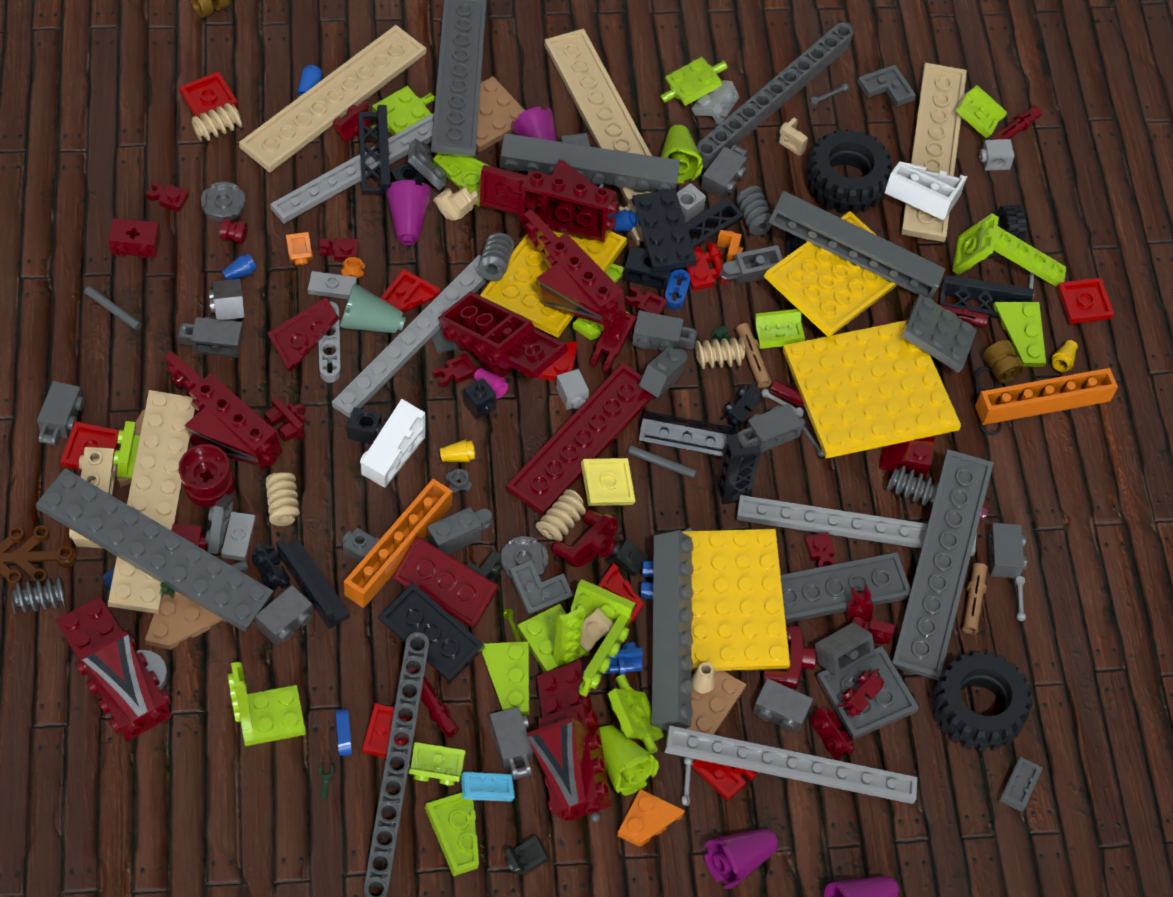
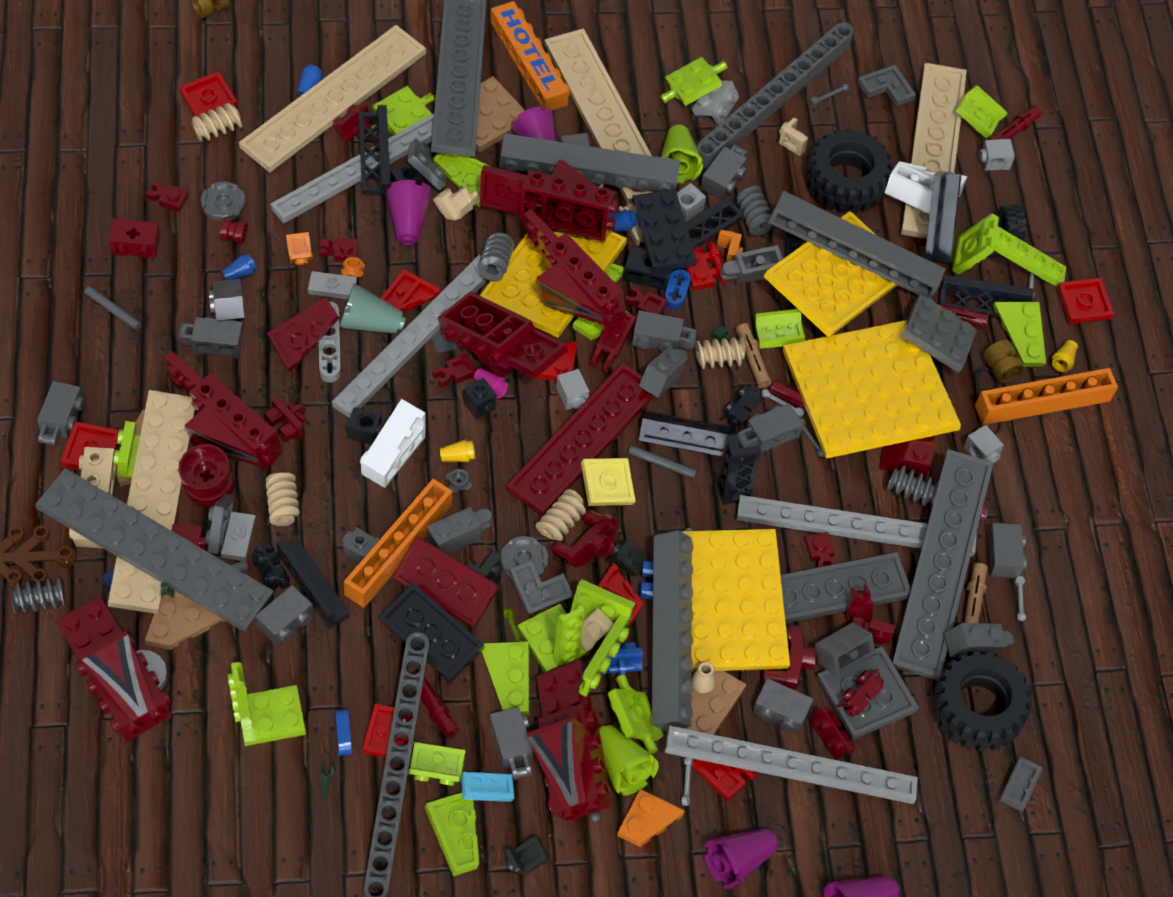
(529, 56): none -> orange brick
(943, 216): none -> fence
(977, 637): none -> dark grey brick
(984, 445): none -> light grey brick

